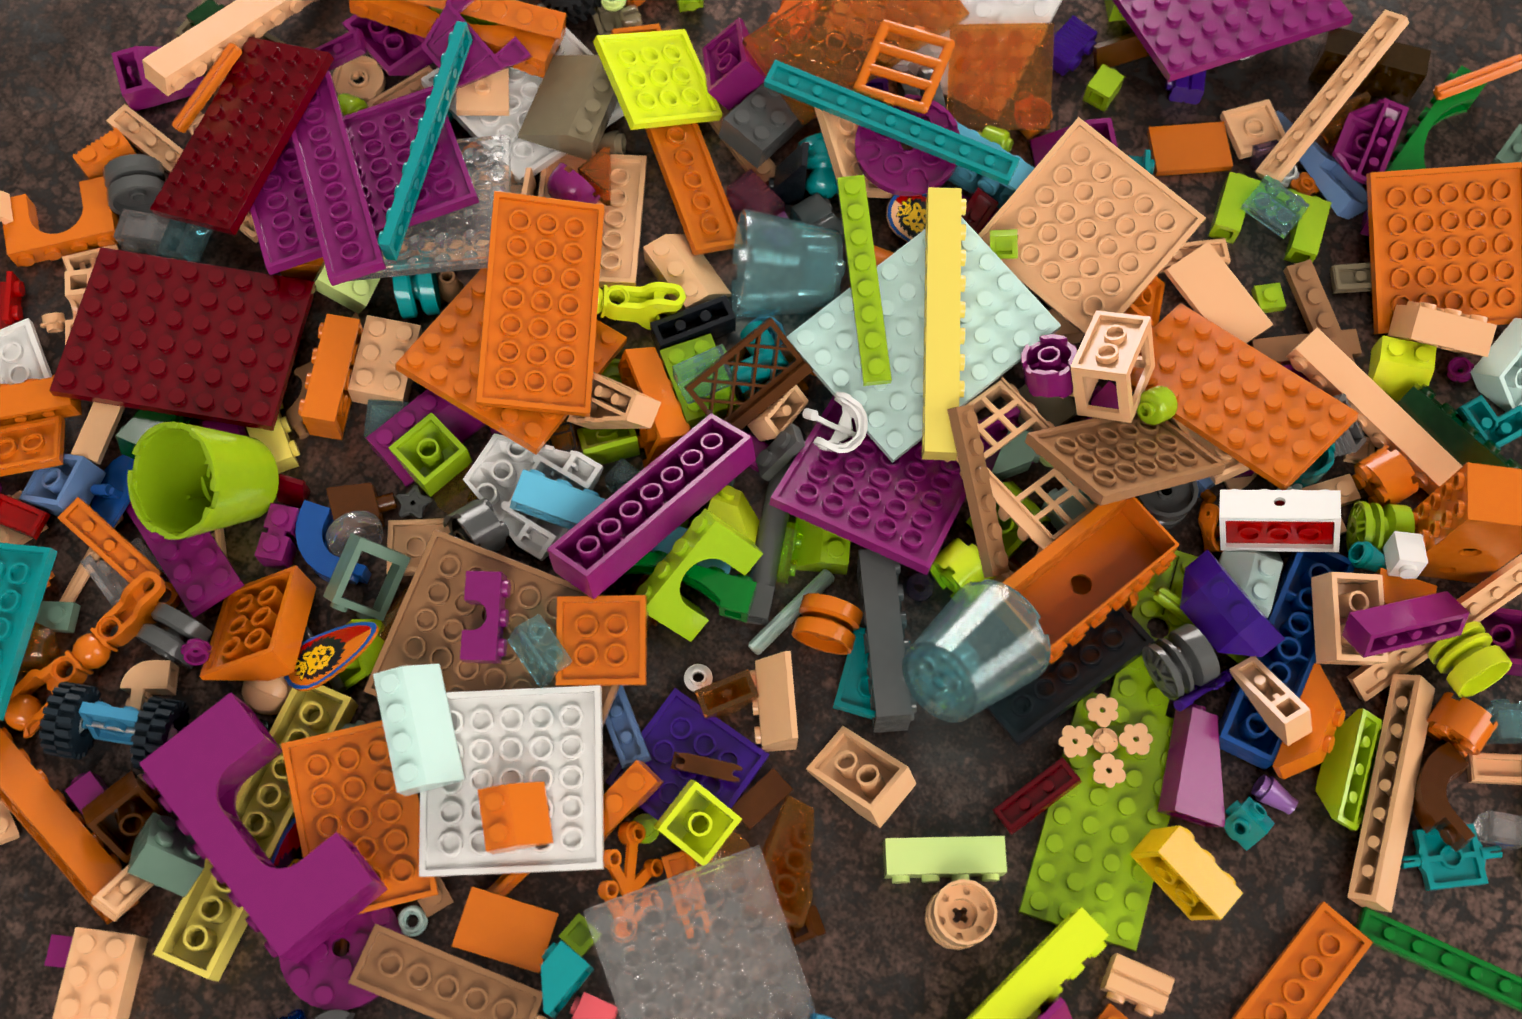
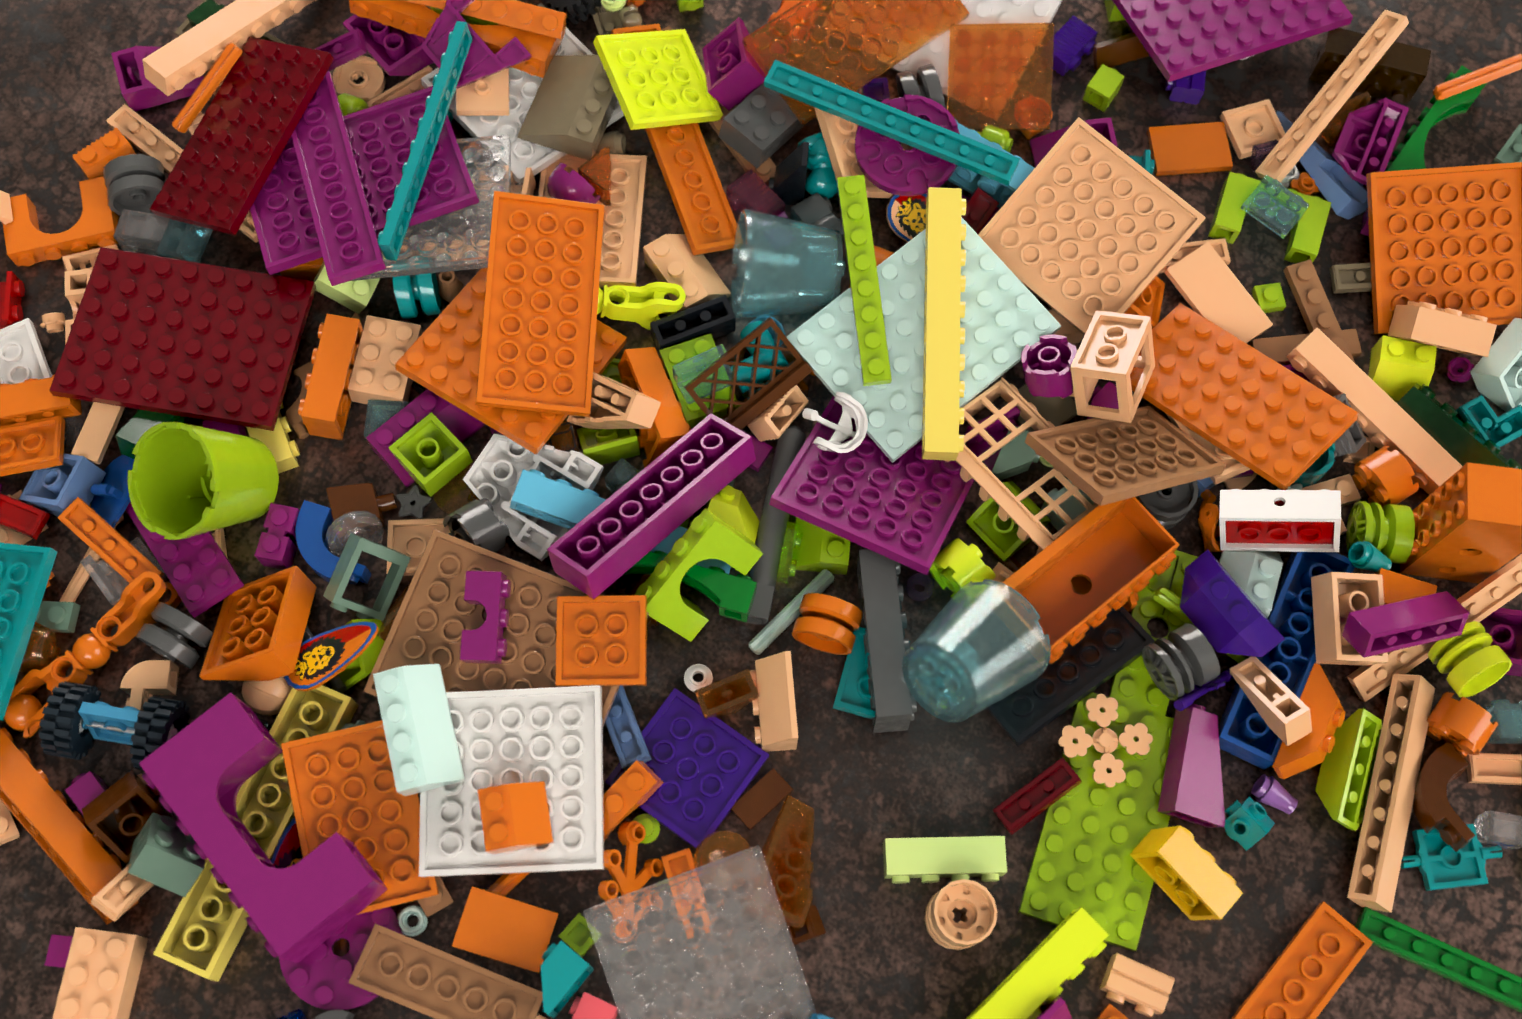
(196, 651): magenta plate -> none
(292, 491): dark red slope -> none
(539, 650): clear light blue bracket -> none
(697, 822): neon yellow slope -> none
(705, 766): reddish brown piece -> none
(780, 452): dark grey plate -> none
(862, 776): light nougat slope -> none
(930, 86): orange bar -> none
(978, 490): medium nougat plate -> none
(1004, 243): lime plate -> none
(1157, 405): lime head -> none
(1405, 555): white brick -> none

